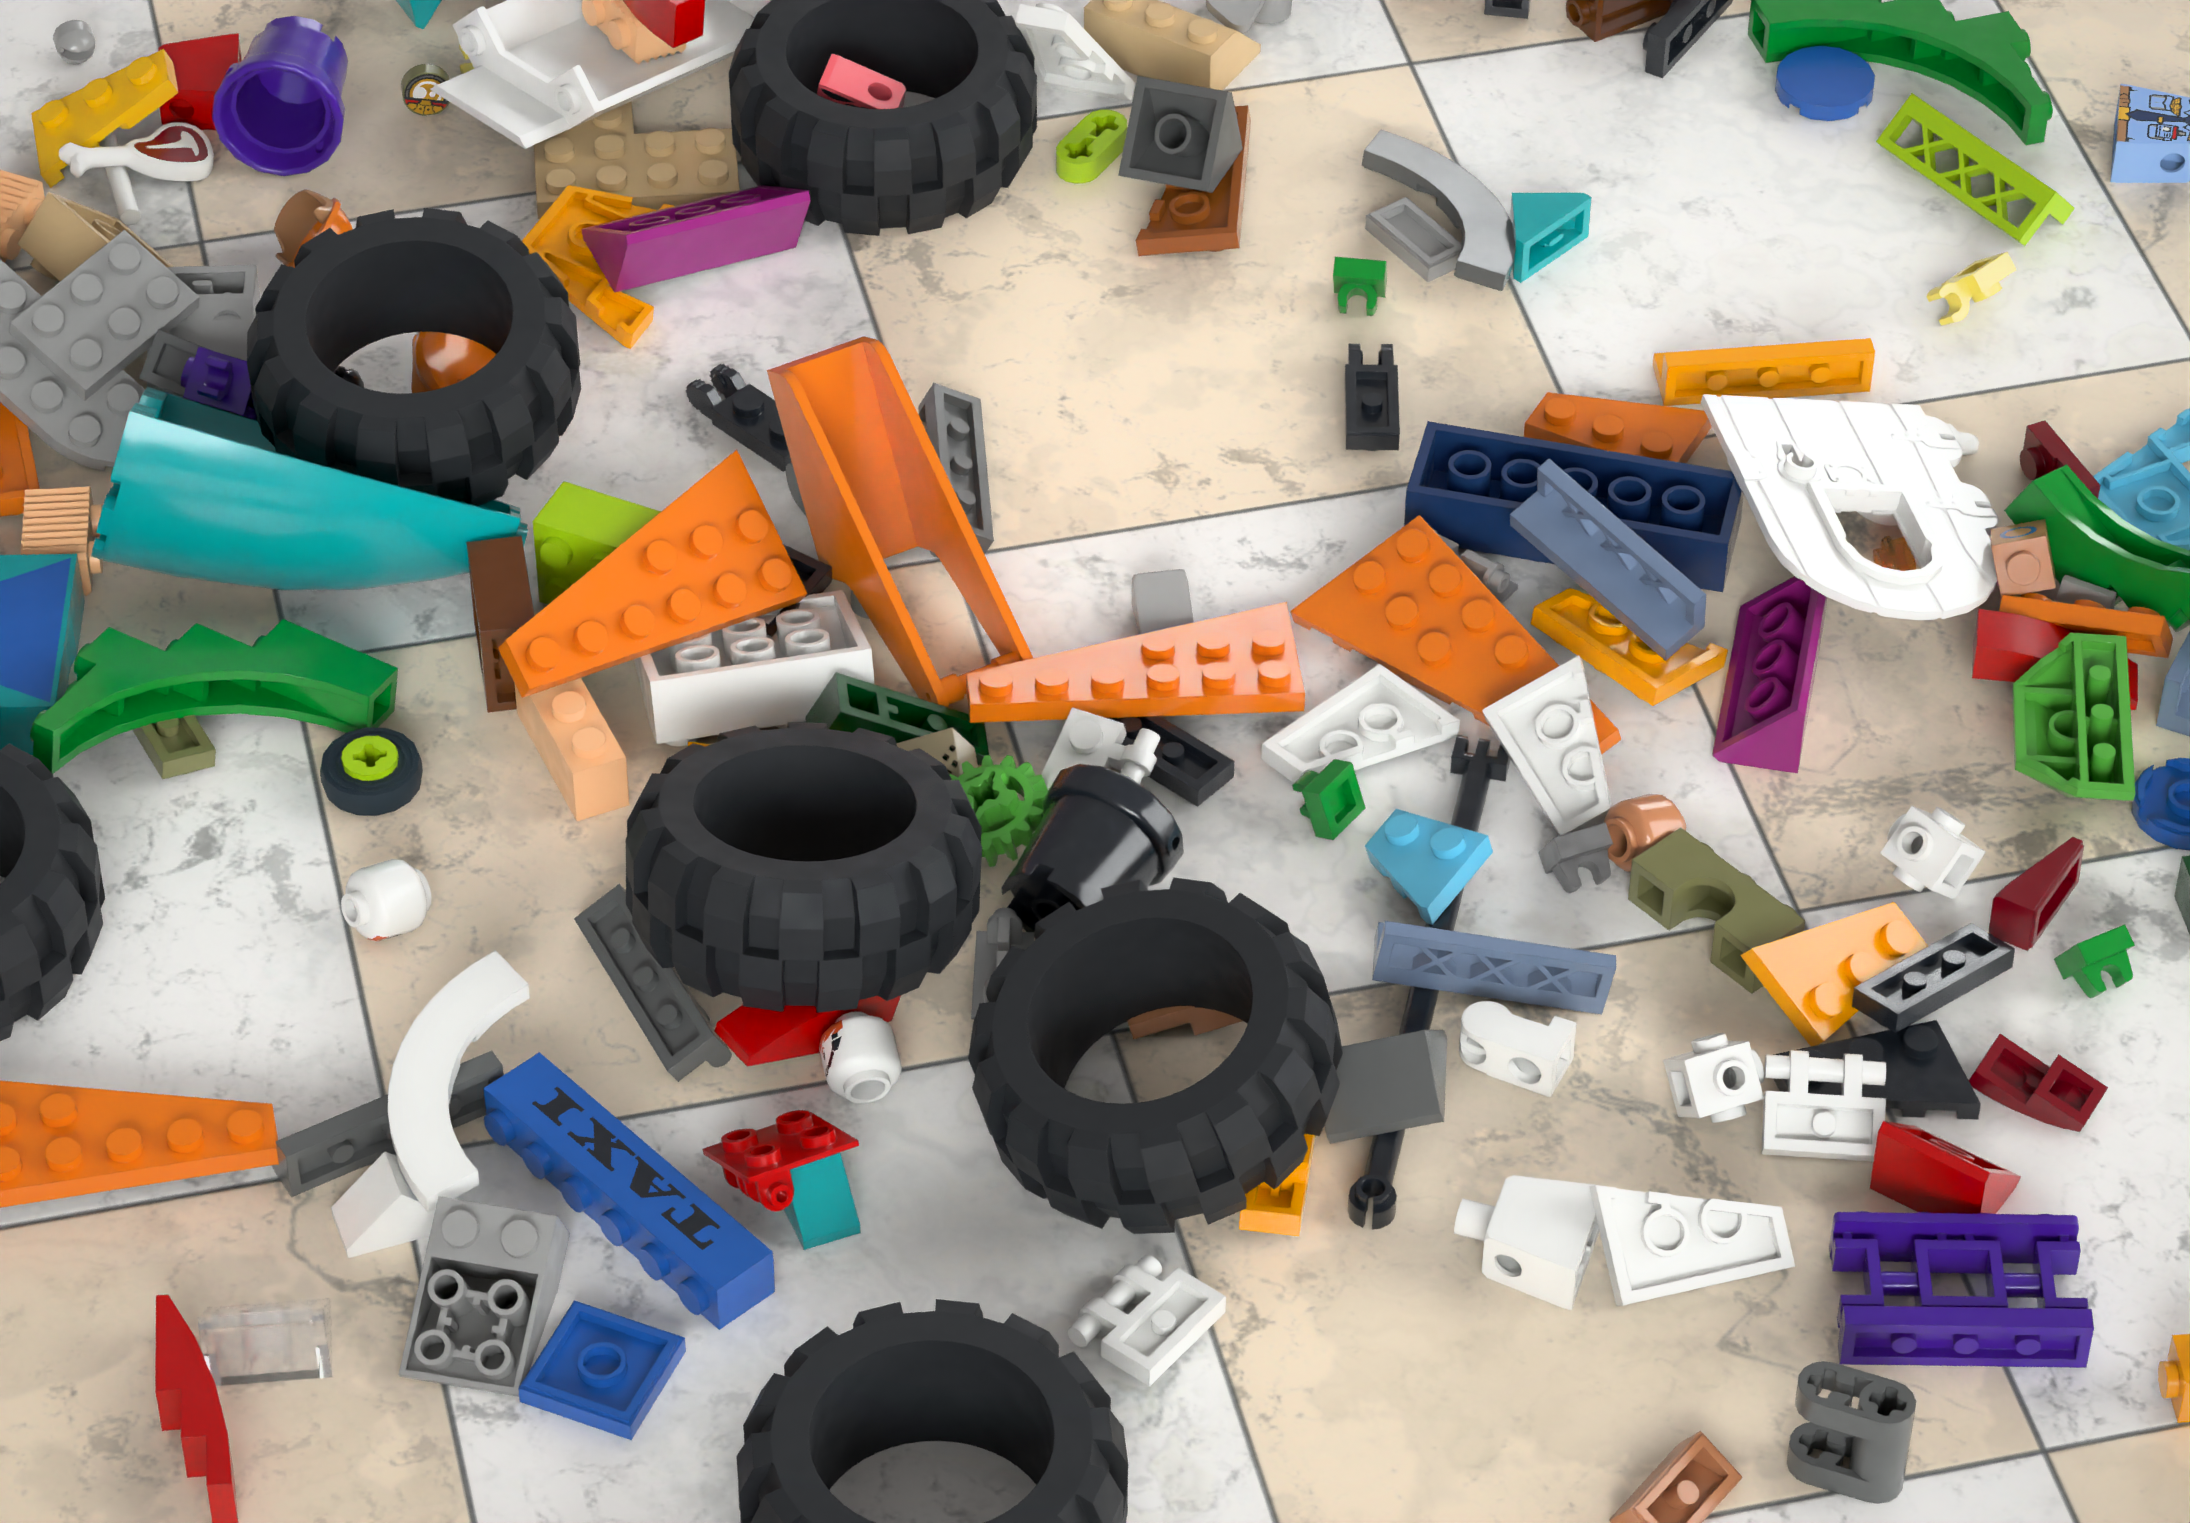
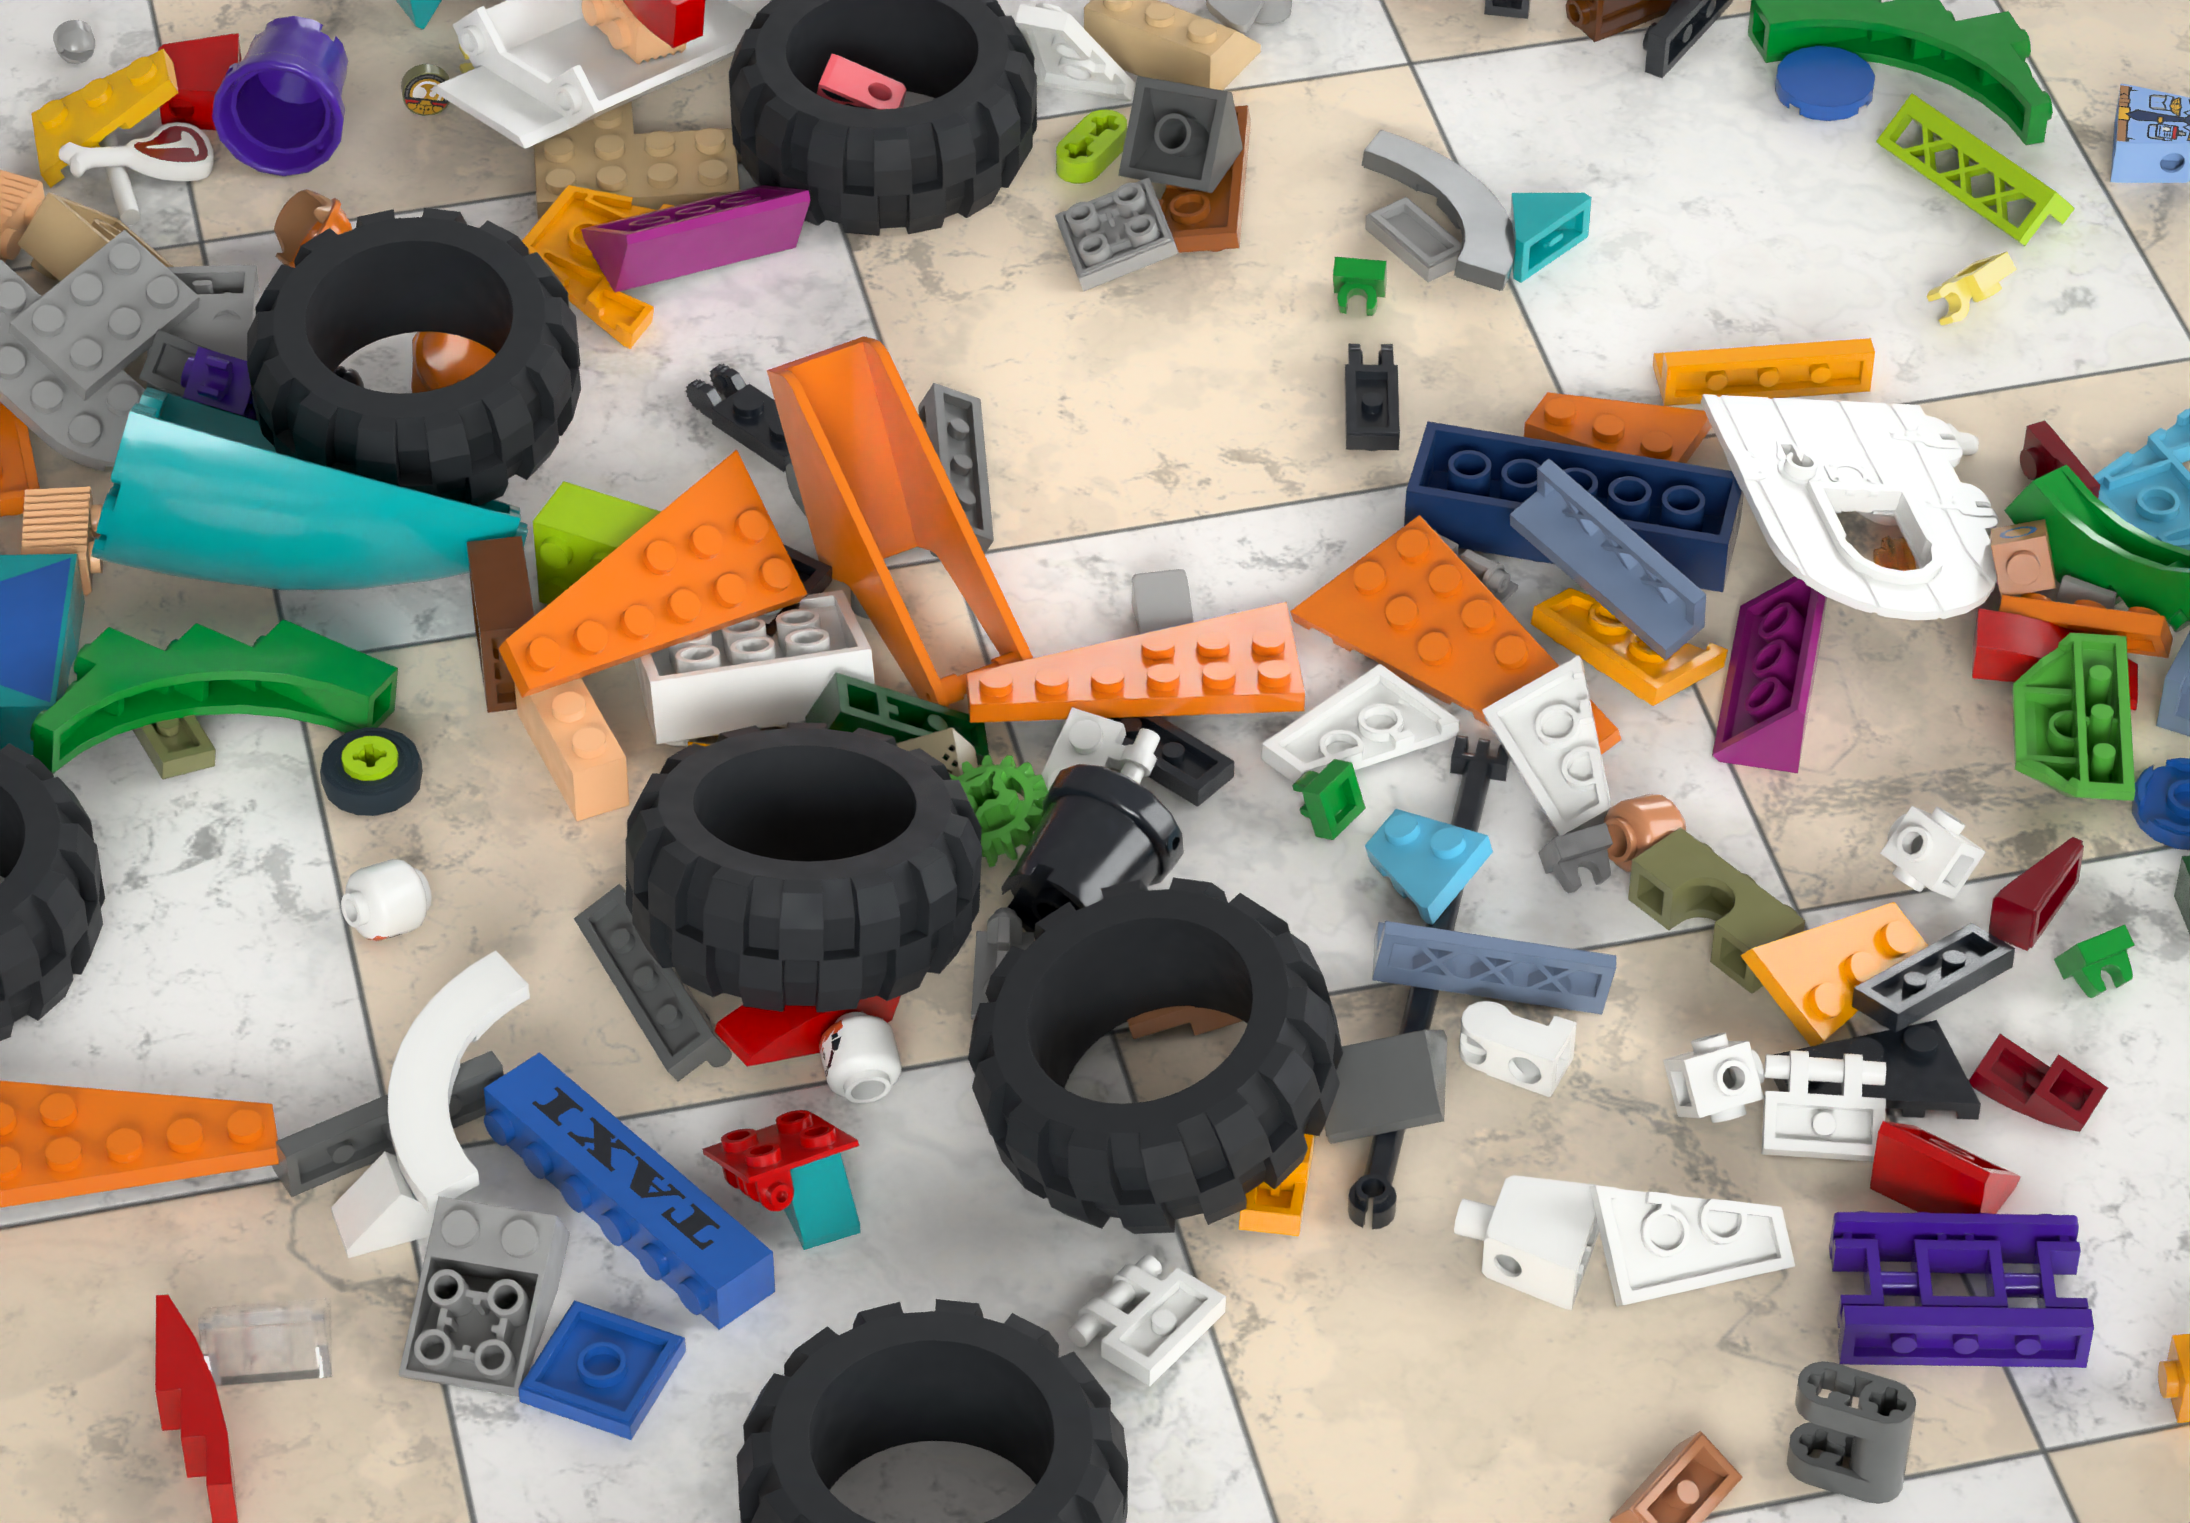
(1116, 234): none -> light grey tile

